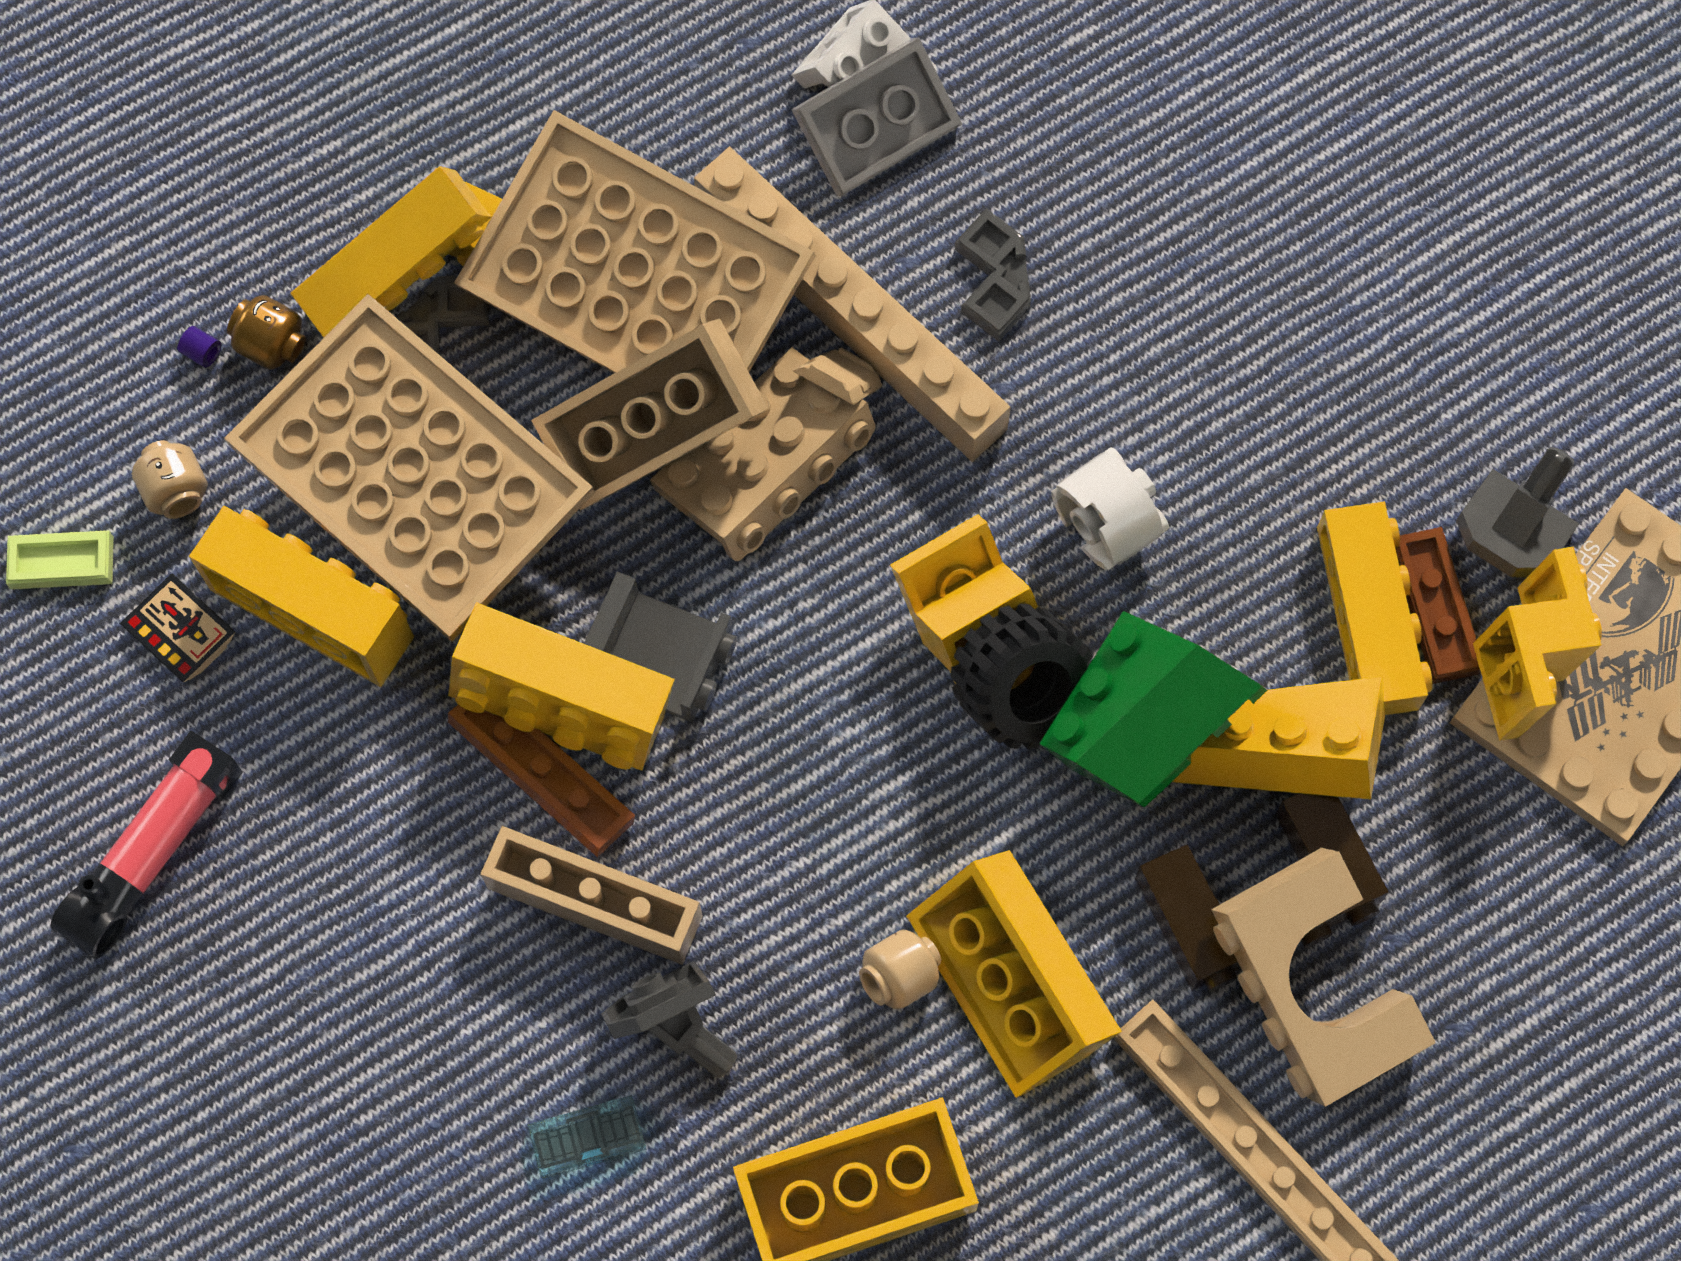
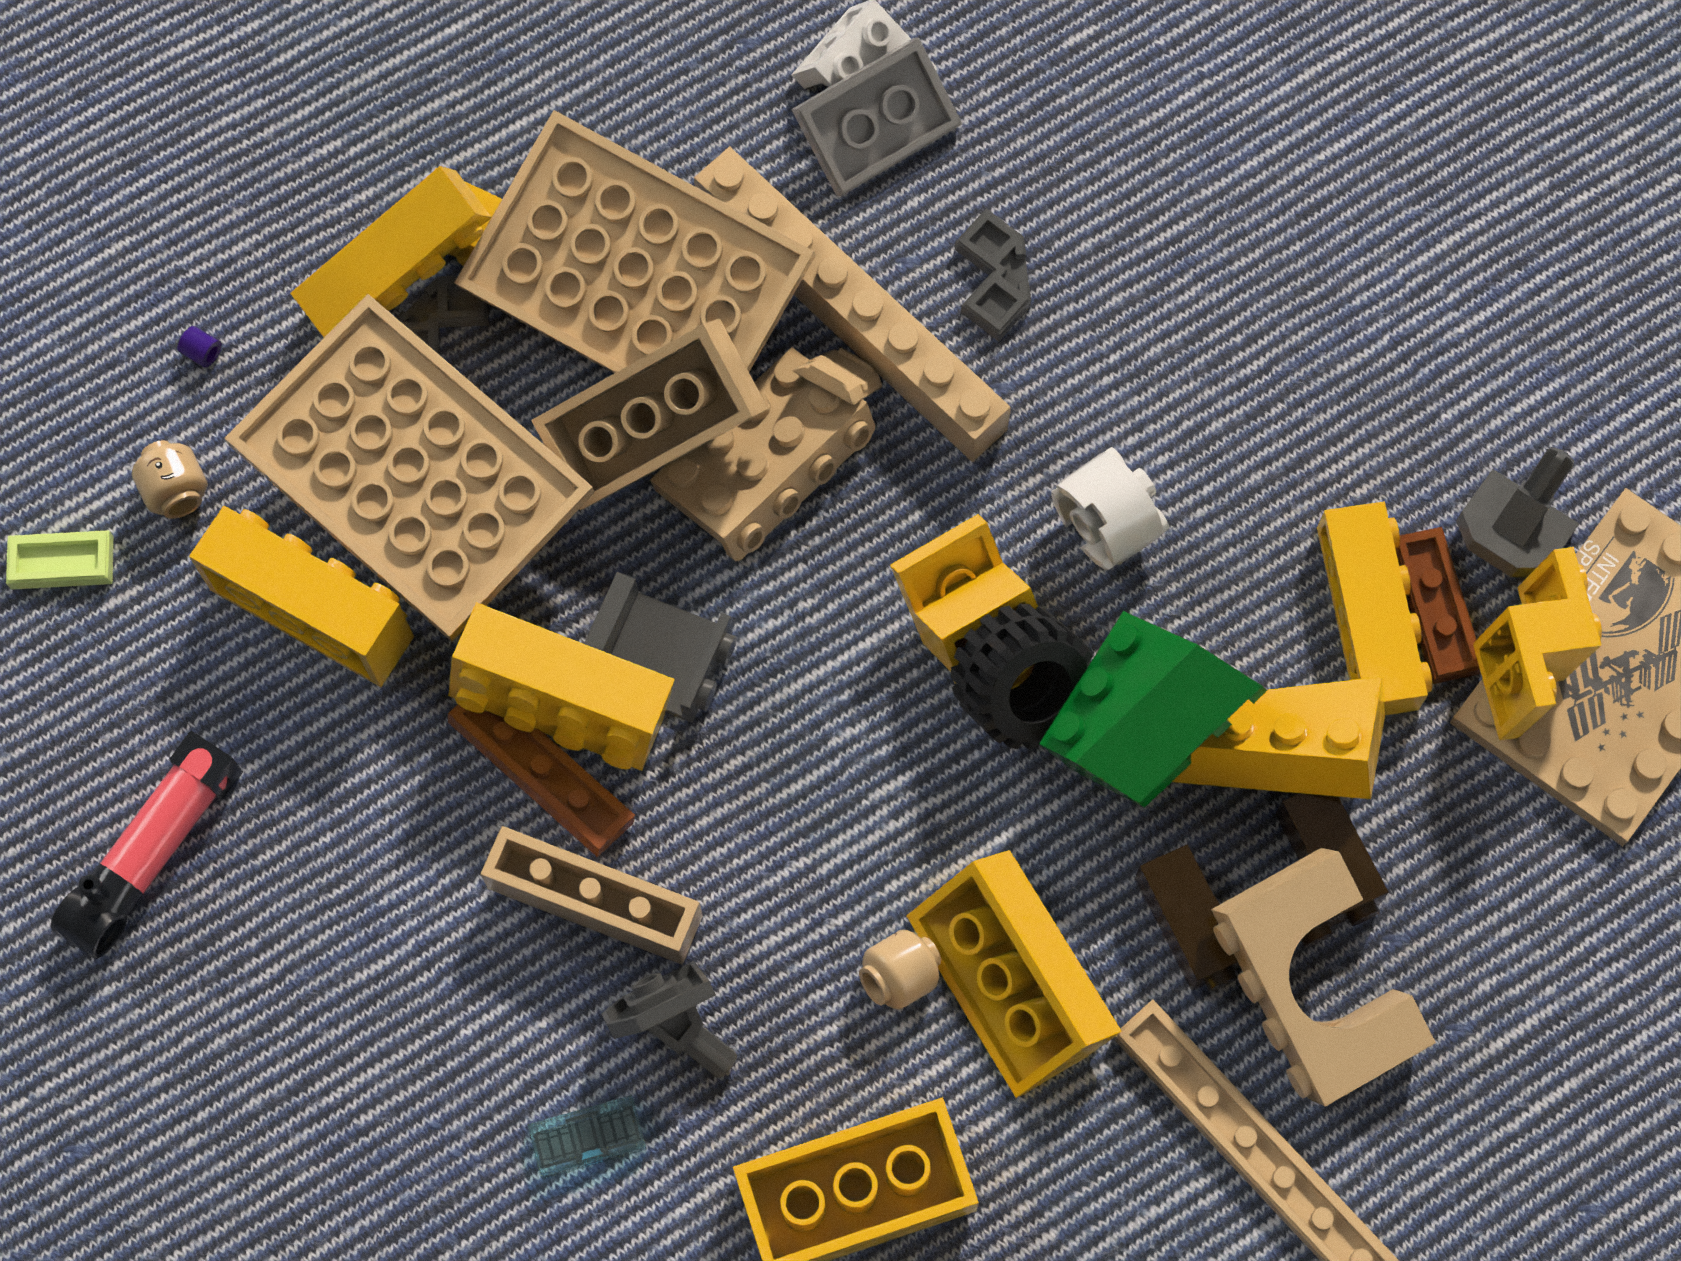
(179, 629): piece -> none
(266, 332): pearl gold head -> none

